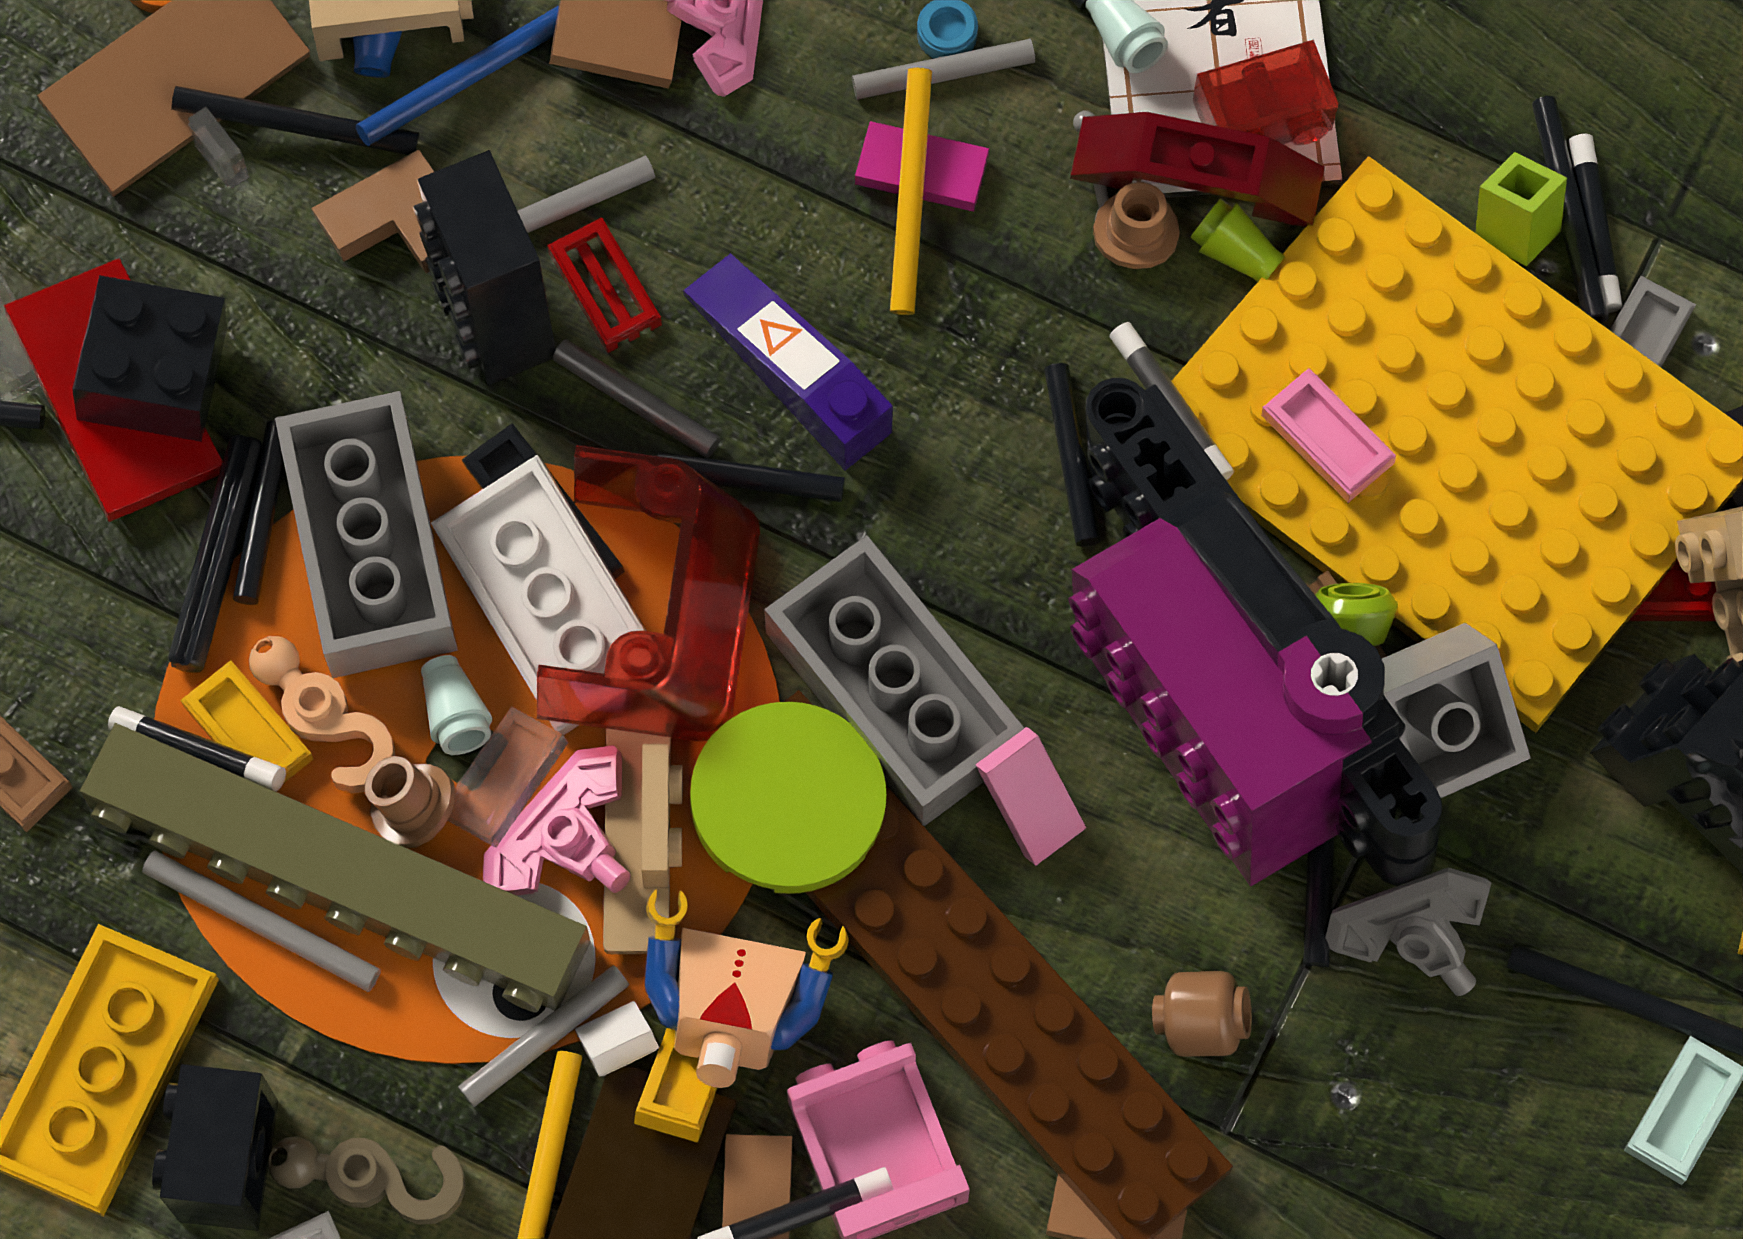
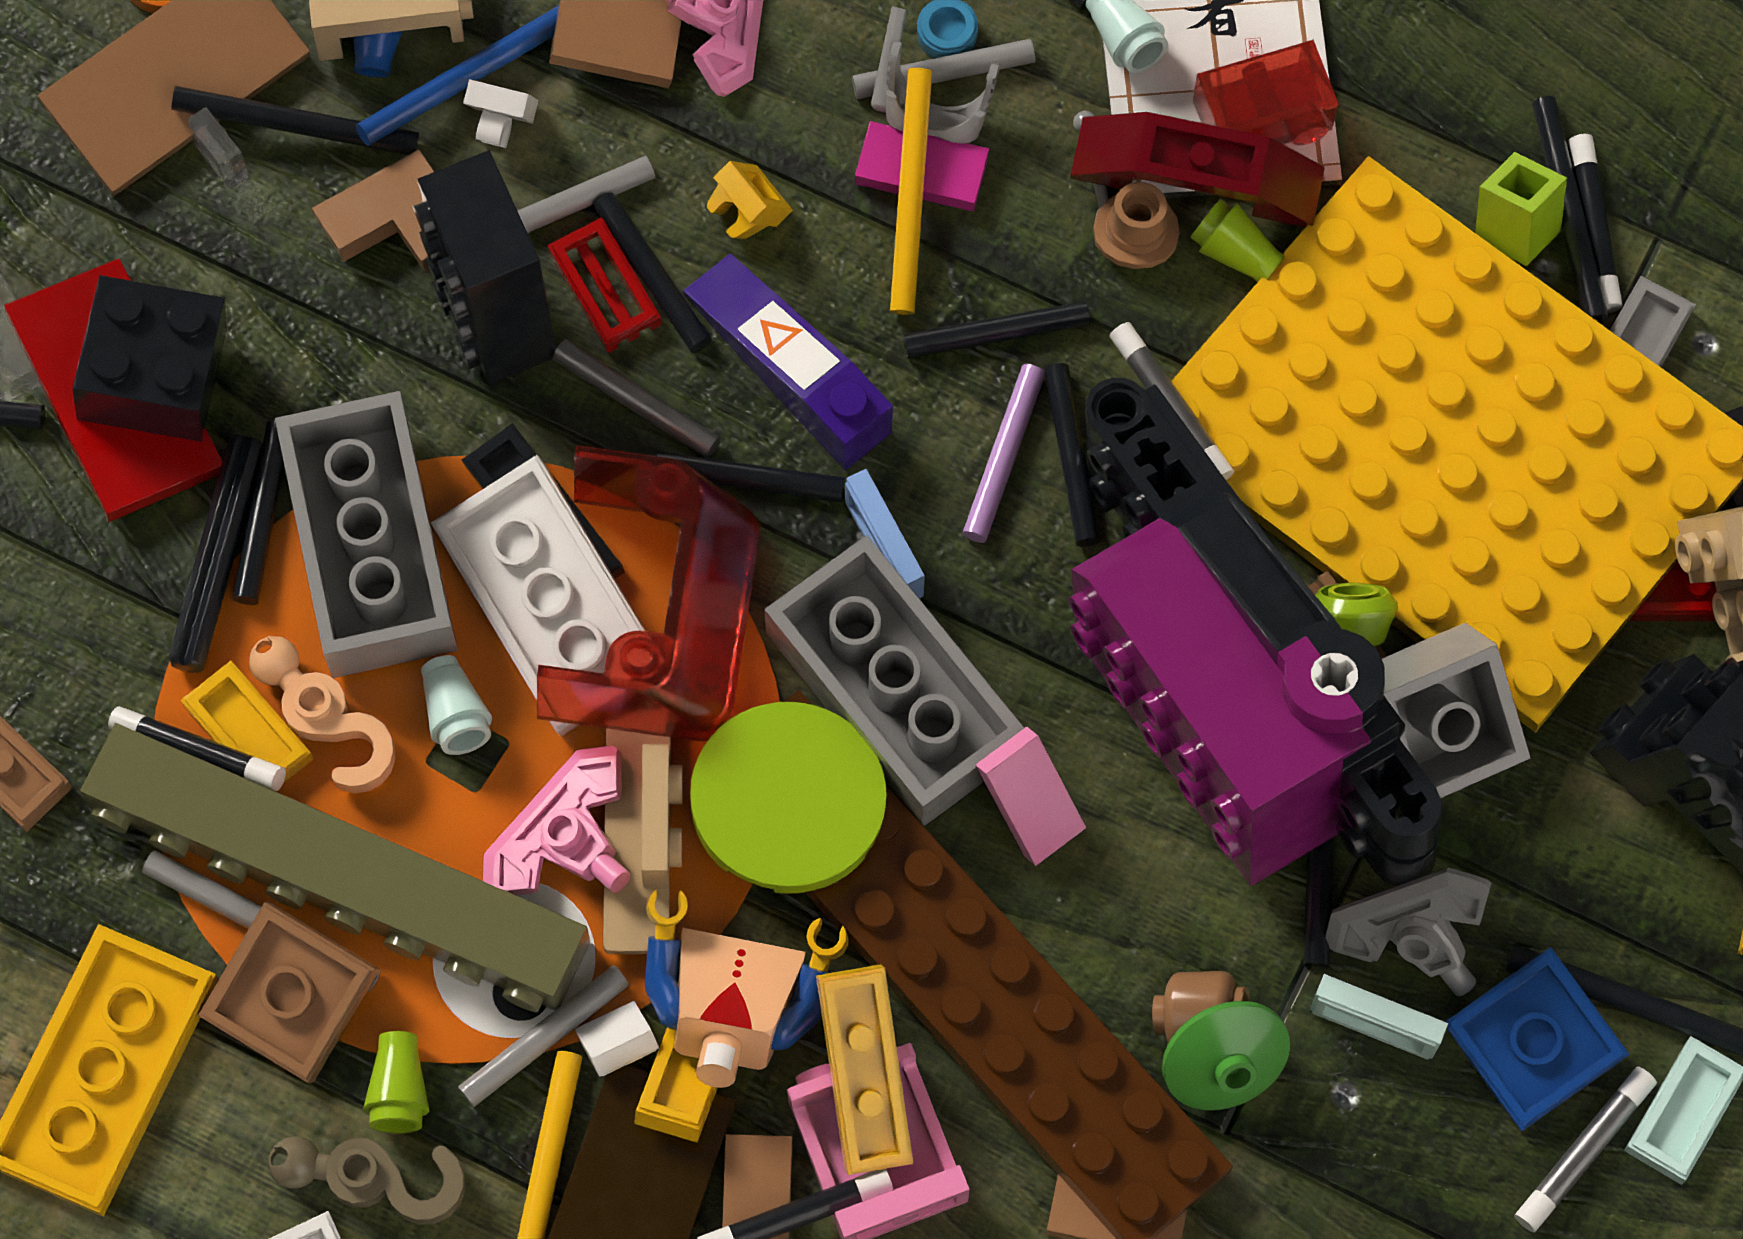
(216, 1147): black brick -> none
(288, 992): none -> medium nougat tile
(396, 1087): none -> lime cone
(409, 800): medium nougat piece -> none
(498, 109): none -> white tile
(505, 776): clear tile -> none
(652, 273): none -> black bar
(754, 196): none -> yellow tile
(864, 1069): none -> yellow tile
(878, 524): none -> light blue tile
(949, 123): none -> light grey helmet
(996, 329): none -> black piece
(1004, 453): none -> lavender bar
(1226, 1055): none -> bright green dish
(1328, 435): bright pink tile -> none
(1378, 1017): none -> light aqua tile
(1536, 1039): none -> blue tile
(1585, 1149): none -> flat silver bar

